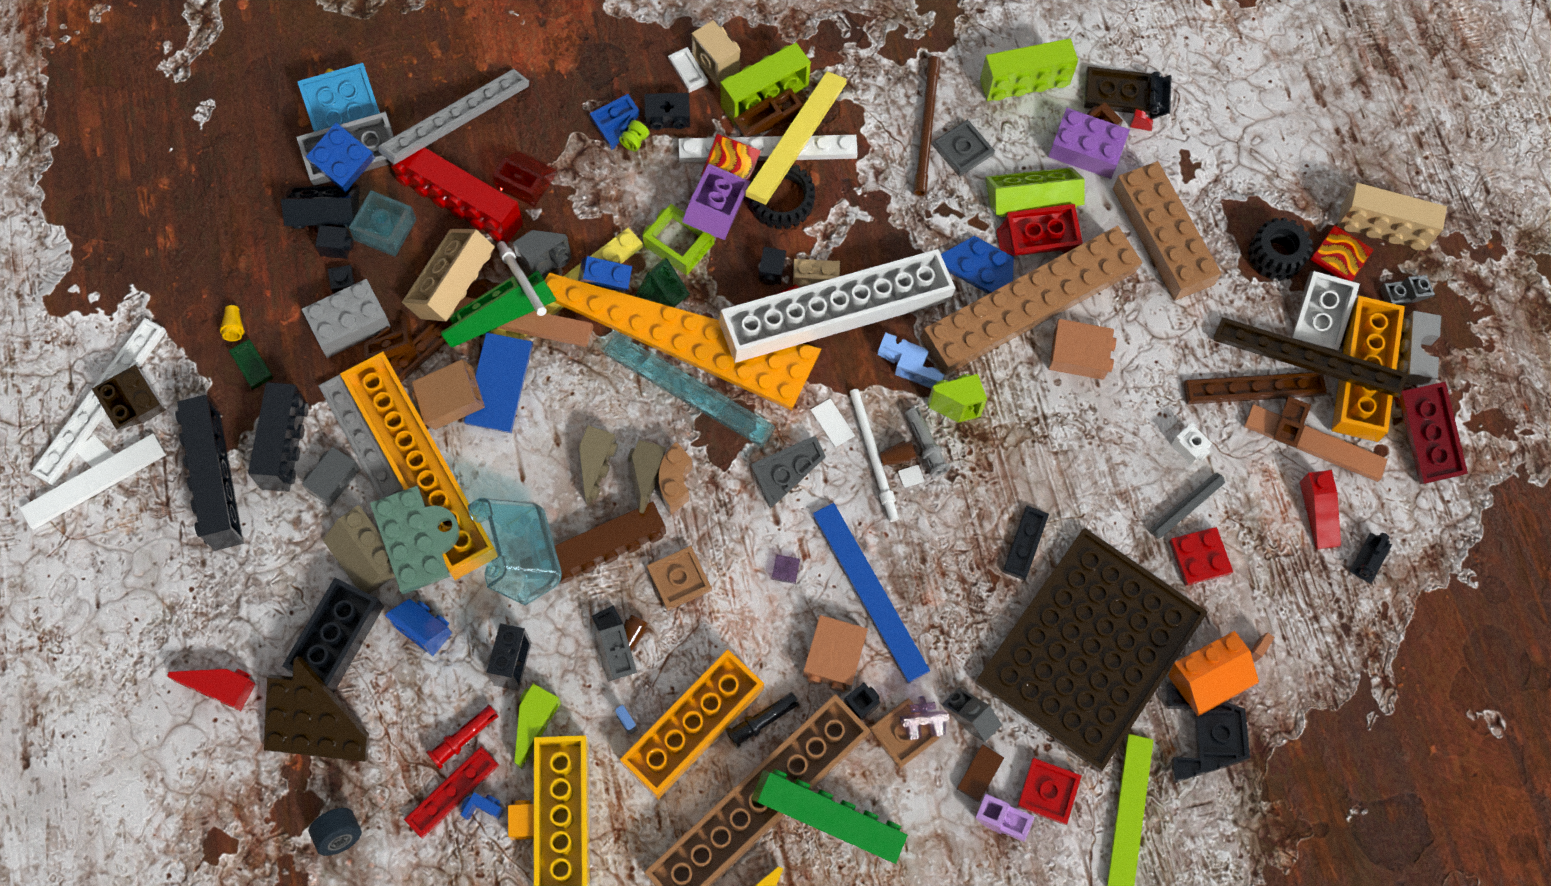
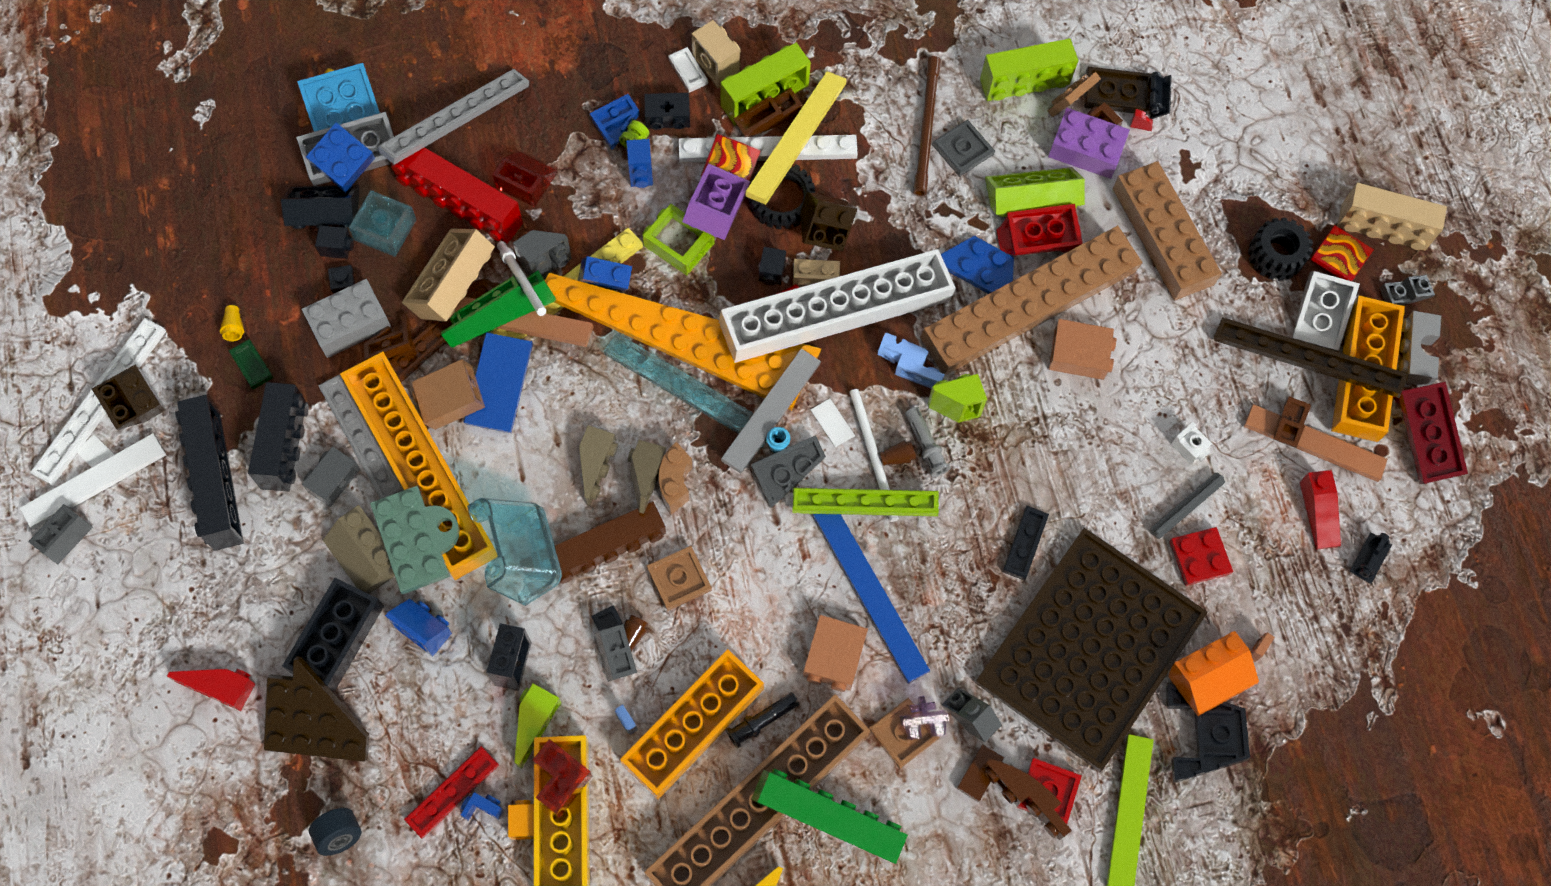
(60, 534): none -> dark grey hinge
(453, 743): red pin -> none
(566, 780): none -> clear red brick
(639, 163): none -> blue brick
(663, 285): clear green slope -> none
(770, 411): none -> light grey tile
(778, 439): none -> medium azure cone
(786, 569): clear purple tile -> none
(826, 221): none -> dark brown slope
(862, 701): black brick -> none
(865, 502): none -> lime tile
(911, 476): white sticker -> none
(1003, 818): lavender brick -> none
(1019, 787): none -> reddish brown slope
(1072, 93): none -> medium nougat plate
(1254, 388): reddish brown tile -> none

